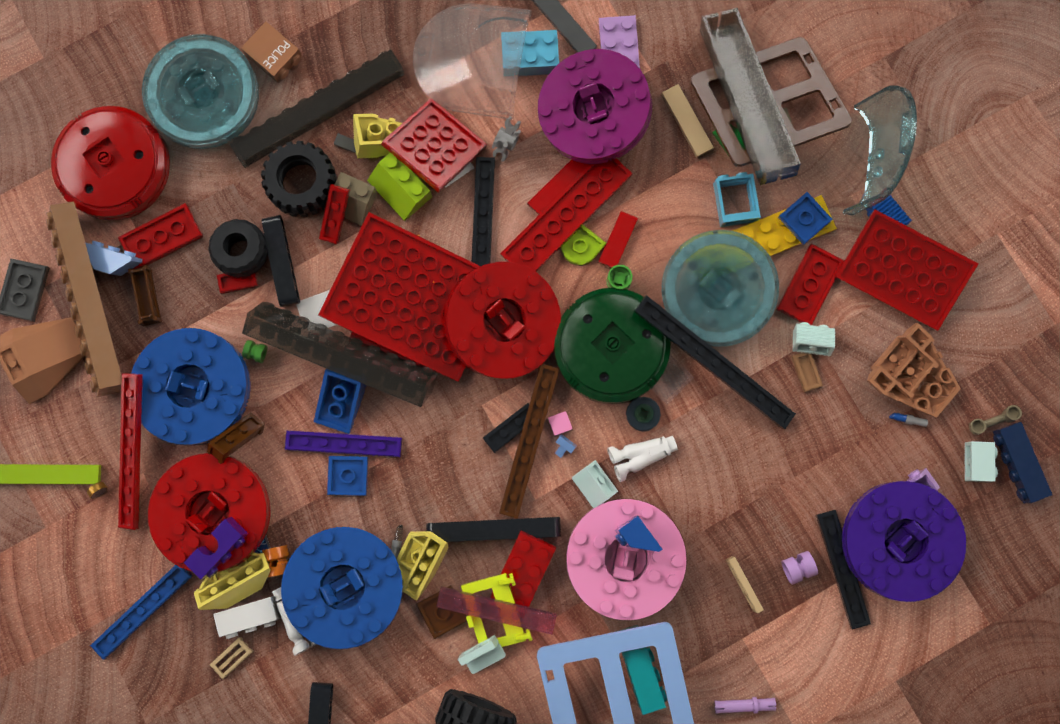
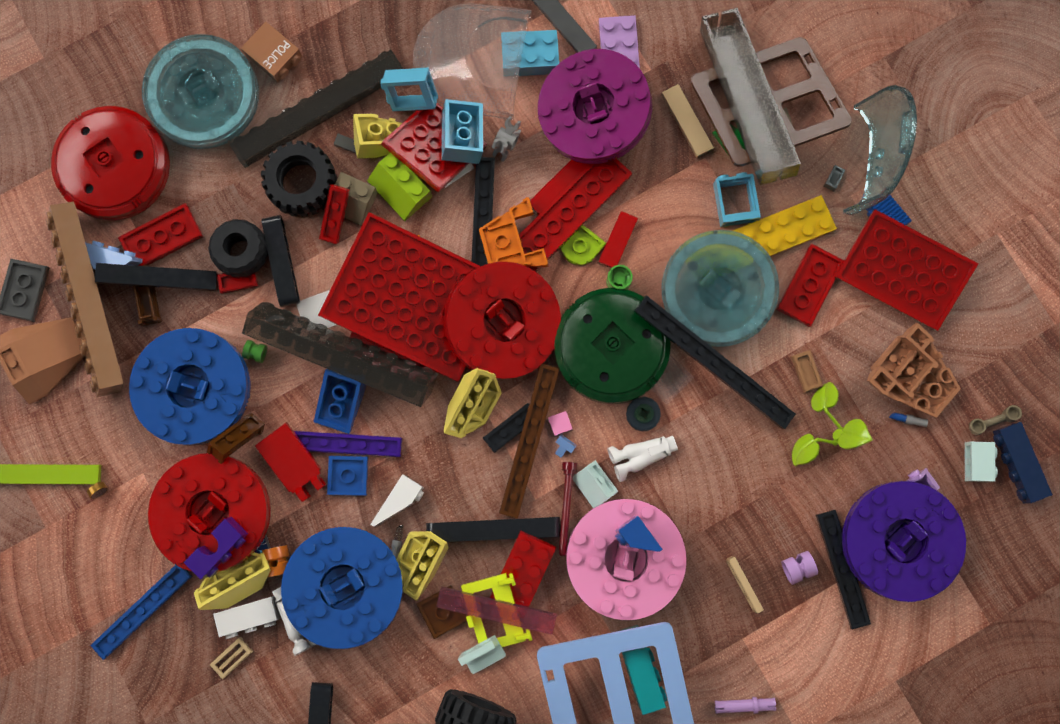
(130, 451): red tile -> none
(155, 277): none -> black tile
(291, 461): none -> red tile
(401, 497): none -> white slope
(405, 77): none -> medium azure window
(462, 131): none -> medium azure brick
(472, 403): none -> light yellow wedge
(503, 242): none -> orange wing
(569, 470): none -> dark red piece
(805, 218): blue tile -> none
(813, 339): light aqua brick -> none
(834, 178): none -> dark grey piece
(851, 436): none -> lime plant

